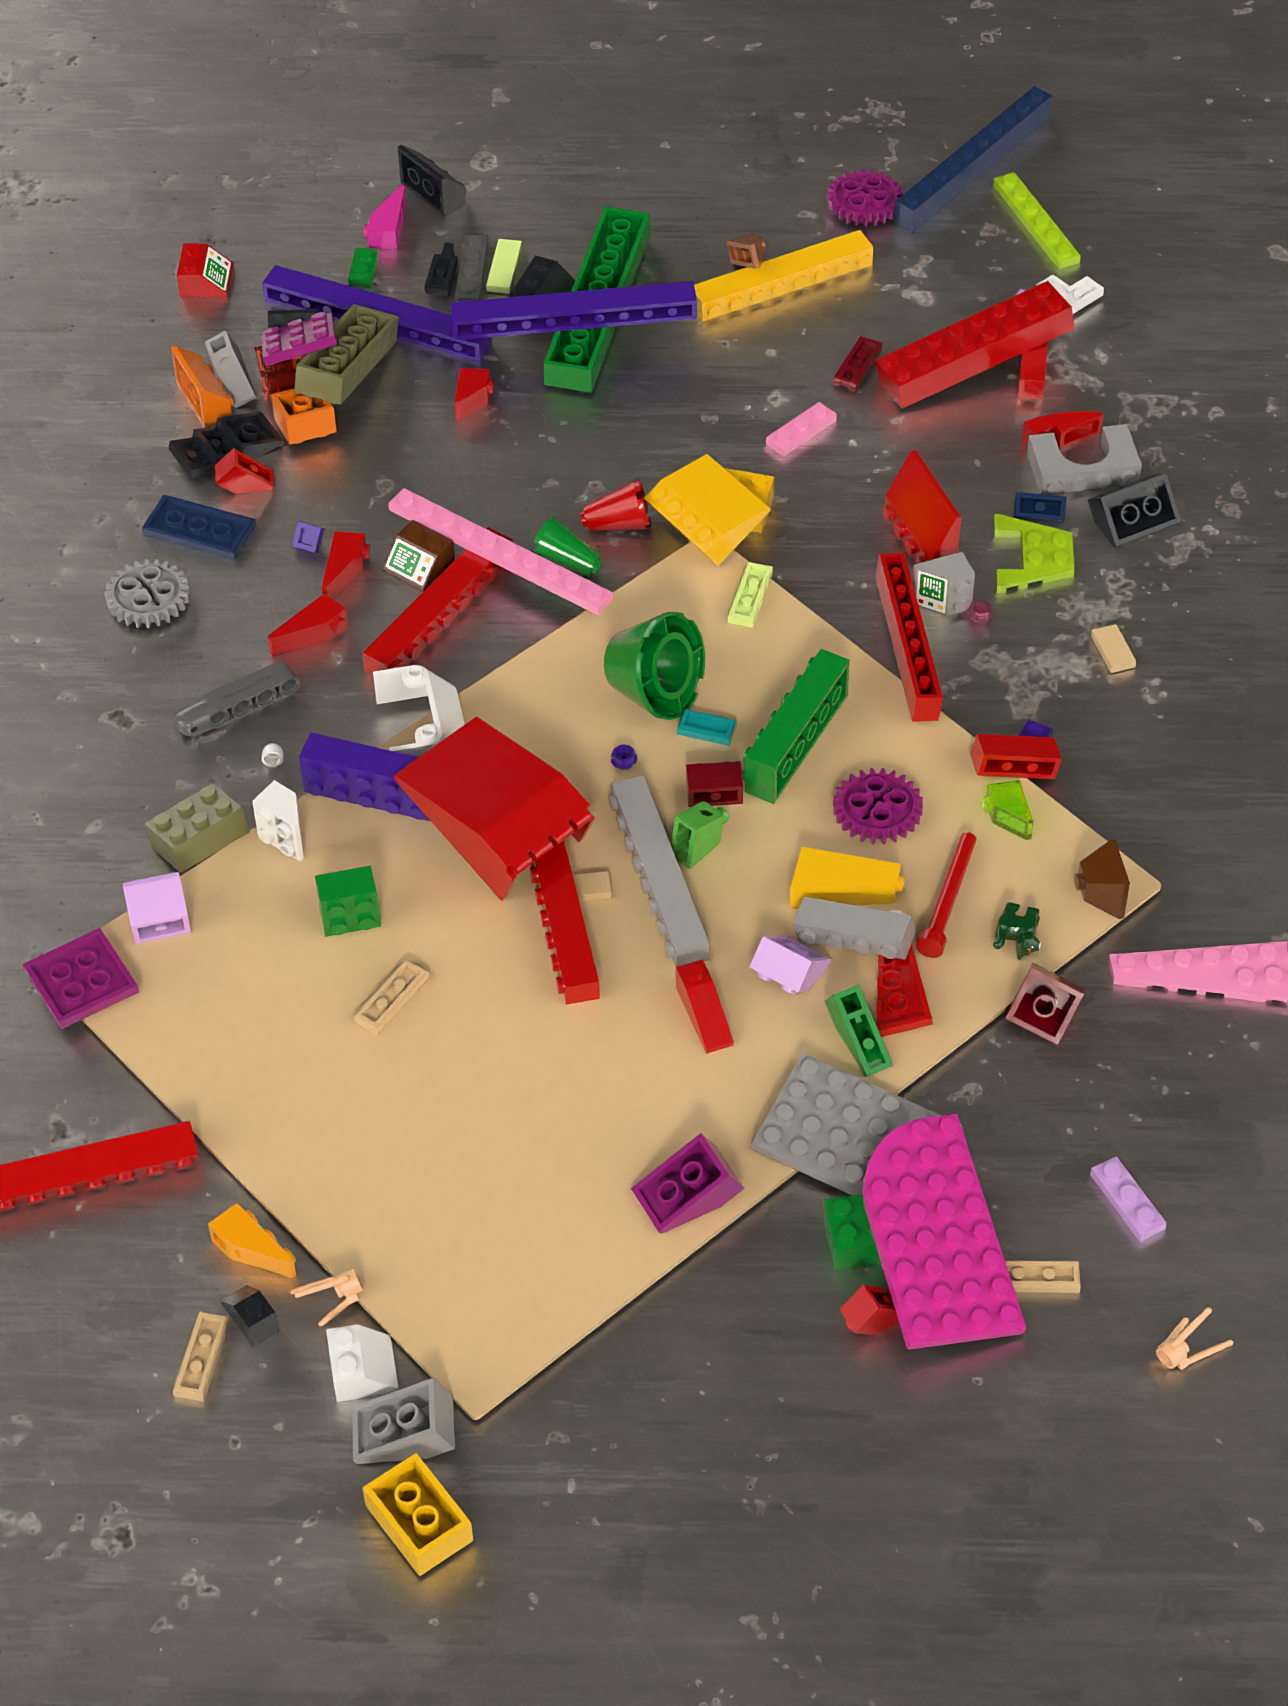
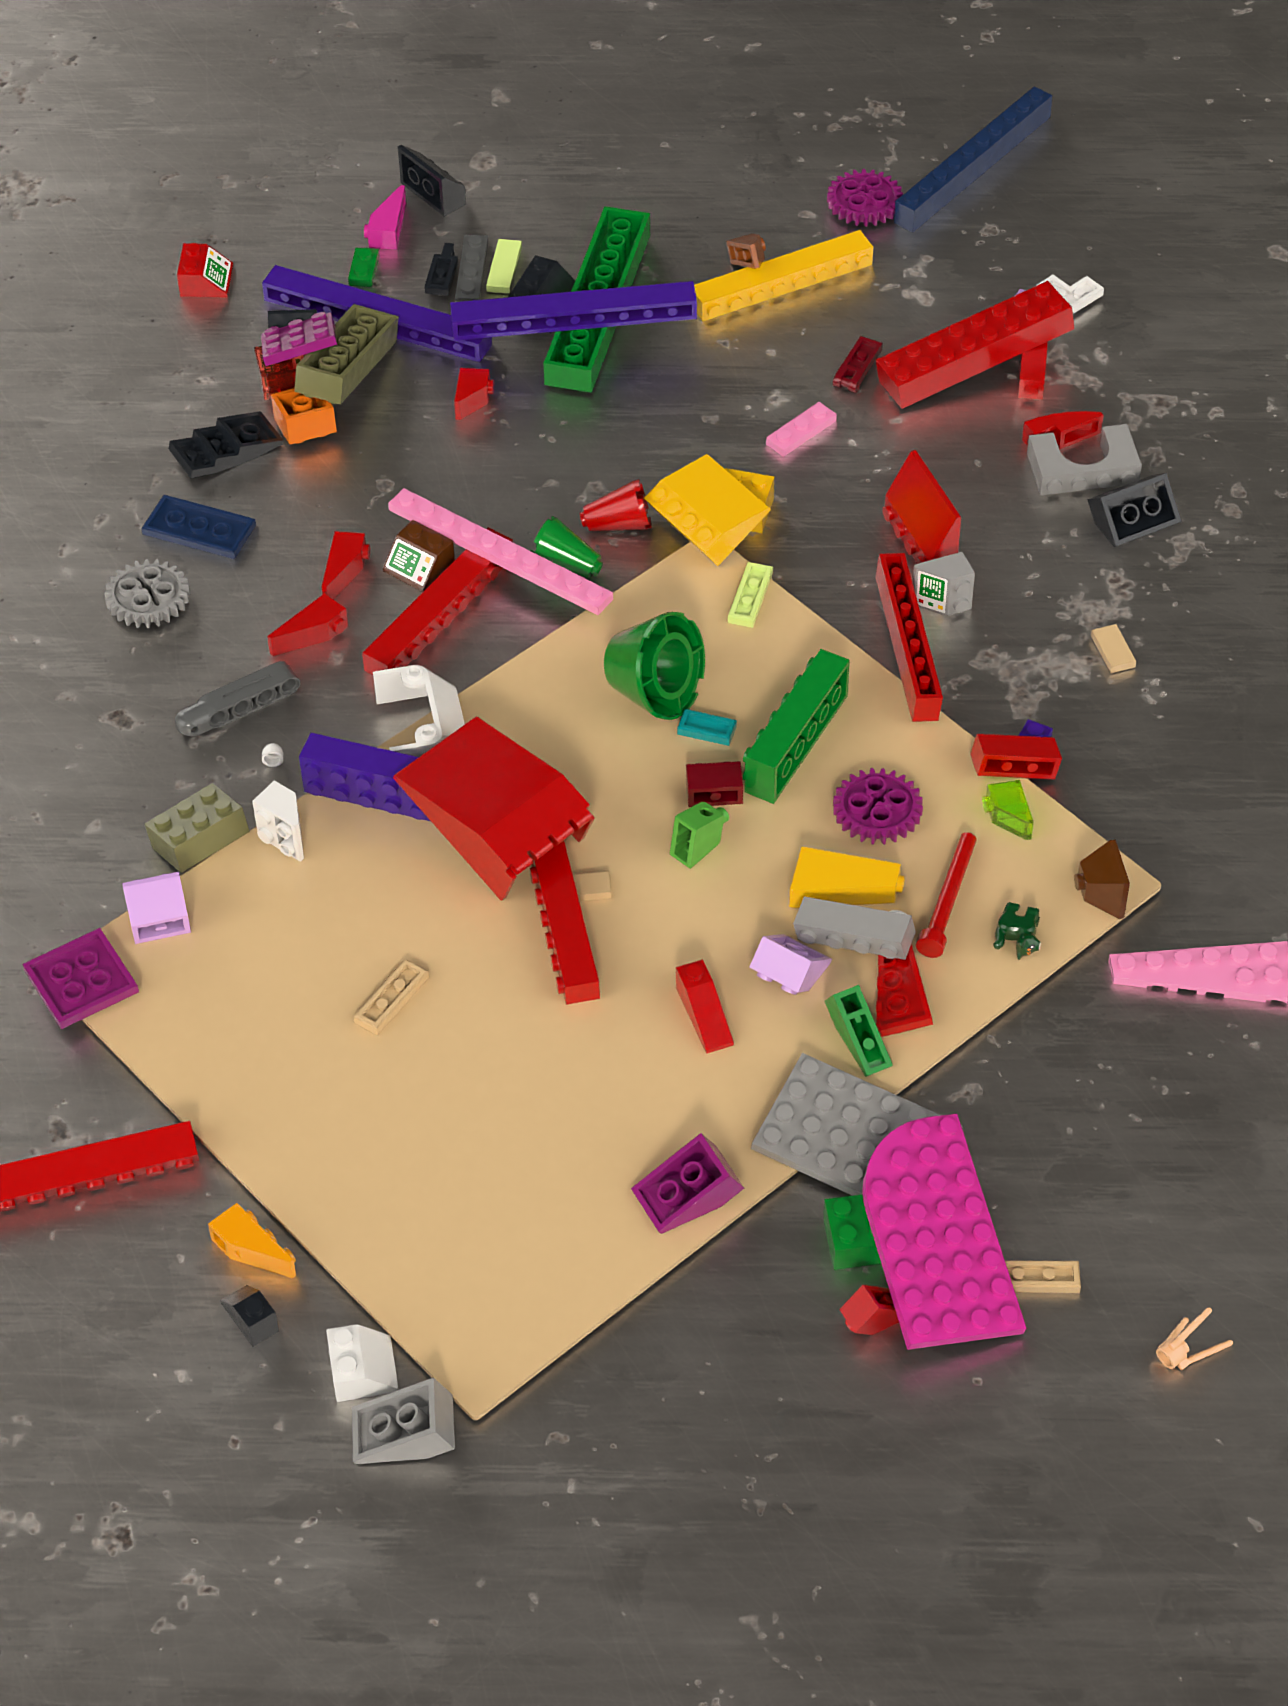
(200, 386): orange slope -> none
(201, 1356): tan tile -> none
(230, 368): light grey slope -> none
(243, 474): red slope -> none
(308, 537): plate -> none
(345, 1284): light nougat plant -> none
(348, 901): green brick -> none
(418, 1514): yellow brick -> none
(623, 757): dark purple plate -> none
(659, 872): light grey brick -> none
(980, 612): clear pink plate -> none
(1036, 220): lime plate -> none
(1040, 507): dark blue slope -> none
(1045, 553): lime wing -> none
(1045, 1003): slope -> none
(1128, 1198): lavender plate -> none

